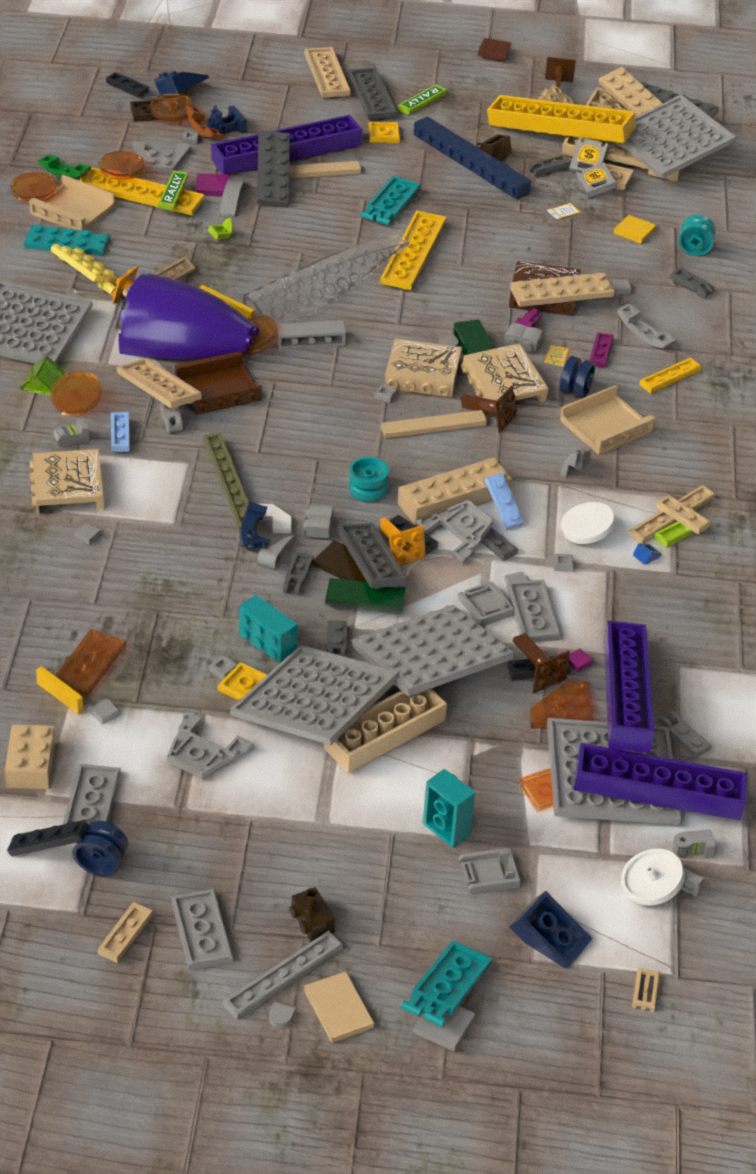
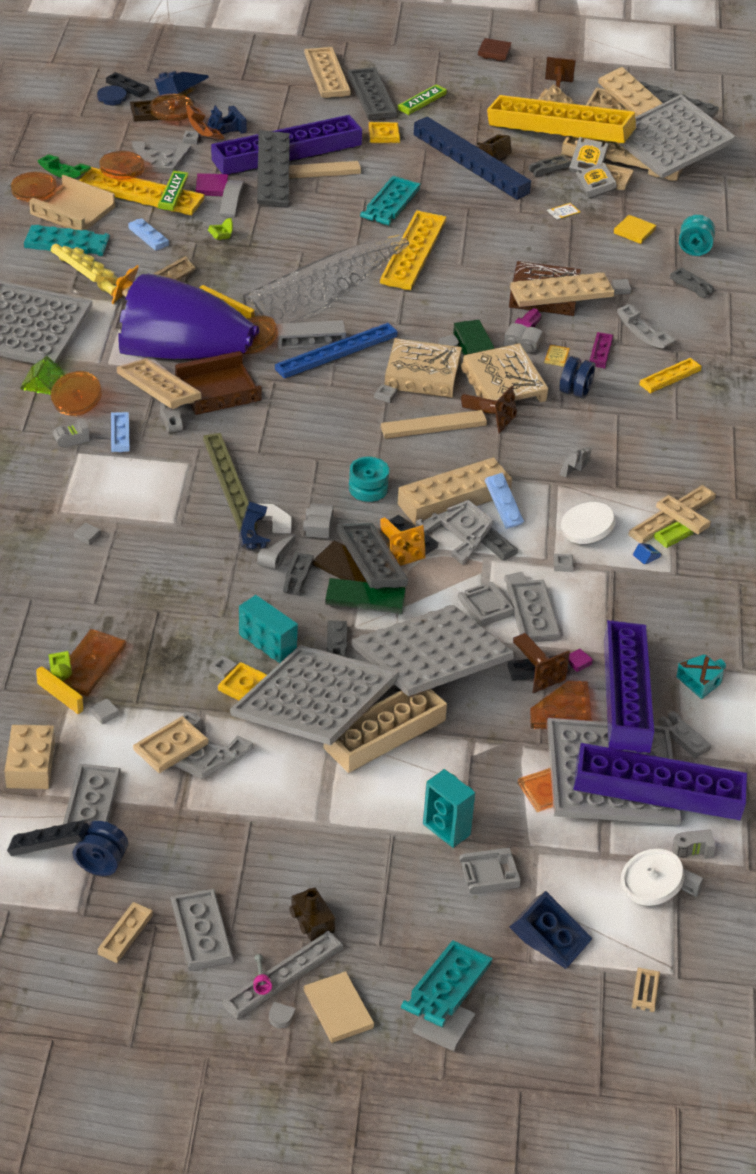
(60, 665): none -> lime plate
(66, 478): tan panel -> none
(111, 95): none -> dark blue tile
(148, 234): none -> light blue plate
(170, 744): none -> tan tile
(262, 983): none -> dark pink hinge
(335, 350): none -> blue plate
(605, 421): tan panel -> none
(701, 674): none -> teal torso

